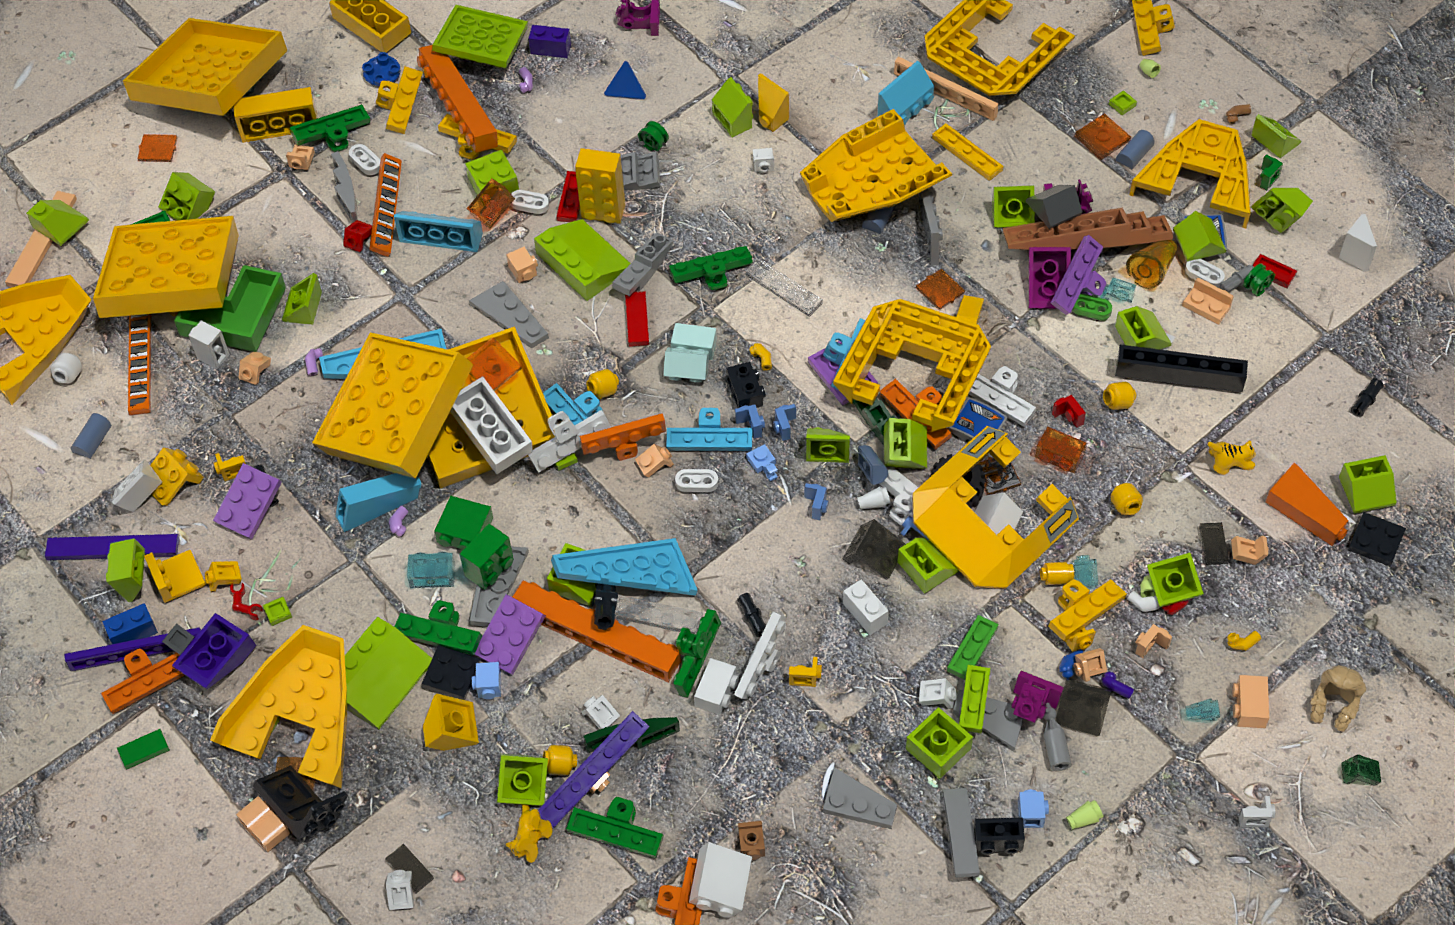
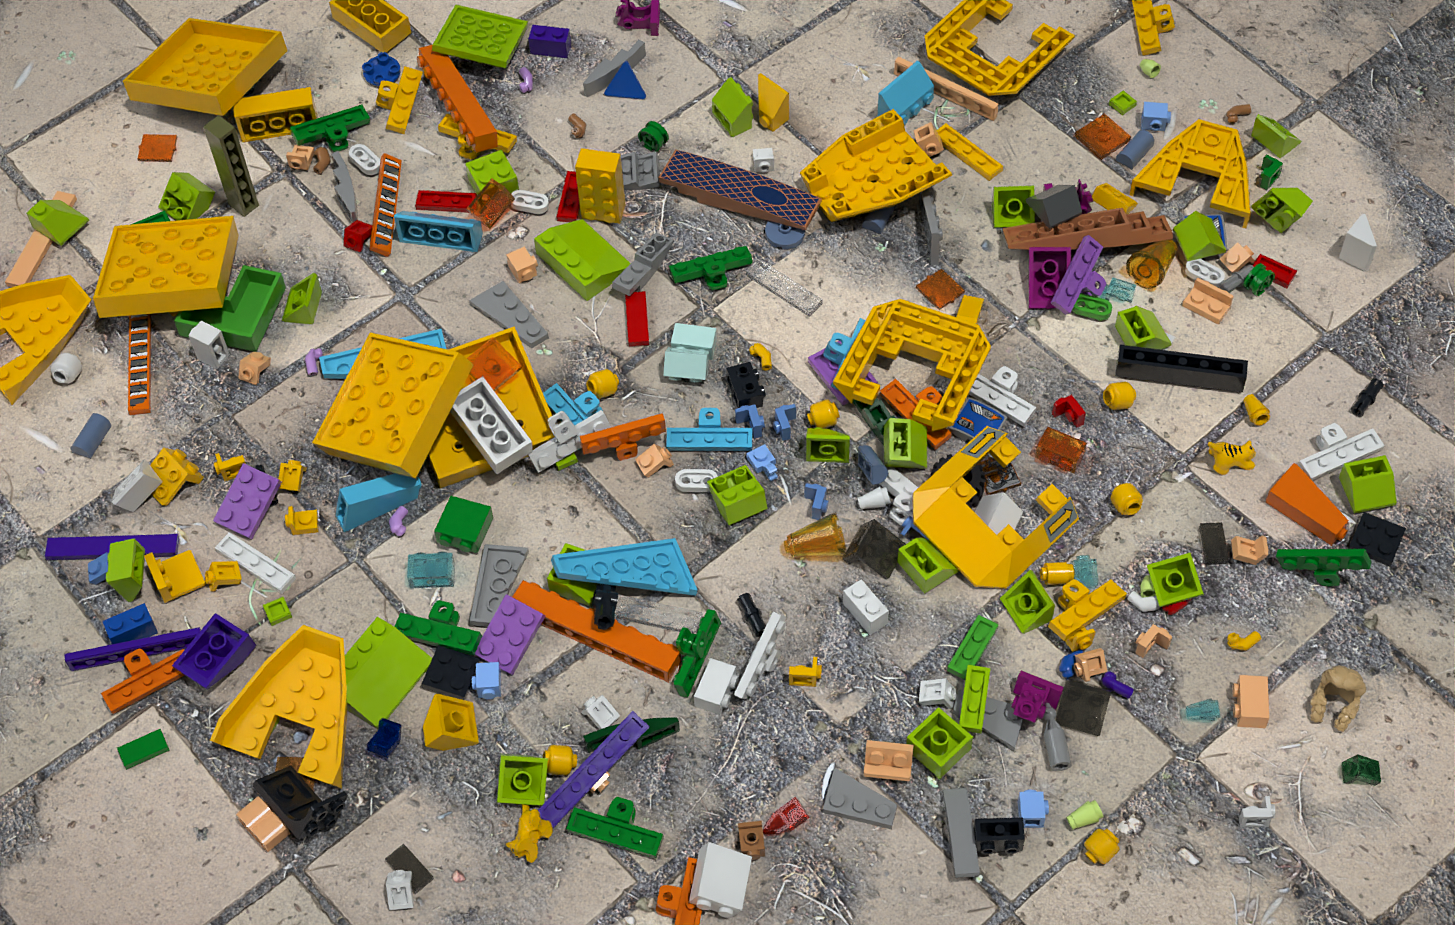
(97, 569): none -> medium blue bracket
(178, 639): dark grey plate -> none
(231, 165): none -> olive brick
(237, 604): red arm -> none
(255, 563): none -> white tile
(291, 475): none -> yellow bracket
(302, 521): none -> yellow bracket
(324, 160): none -> medium nougat arm
(386, 738): none -> clear blue bracket
(444, 201): none -> red tile
(487, 556): green brick -> none
(579, 125): none -> medium nougat arm
(607, 69): none -> light grey slope
(737, 494): none -> lime slope
(739, 190): none -> slope
(783, 235): none -> sand blue plate
(786, 817): none -> clear red plate
(817, 539): none -> clear yellow cone
(823, 414): none -> yellow head
(888, 760): none -> light nougat bracket
(928, 139): none -> light nougat brick
(1028, 603): none -> lime slope
(1101, 846): none -> yellow head
(1112, 198): none -> yellow slope
(1155, 116): none -> light blue brick
(1237, 257): none -> light nougat bracket
(1256, 410): none -> yellow cone
(1324, 562): none -> green plate
(1339, 450): none -> white plate

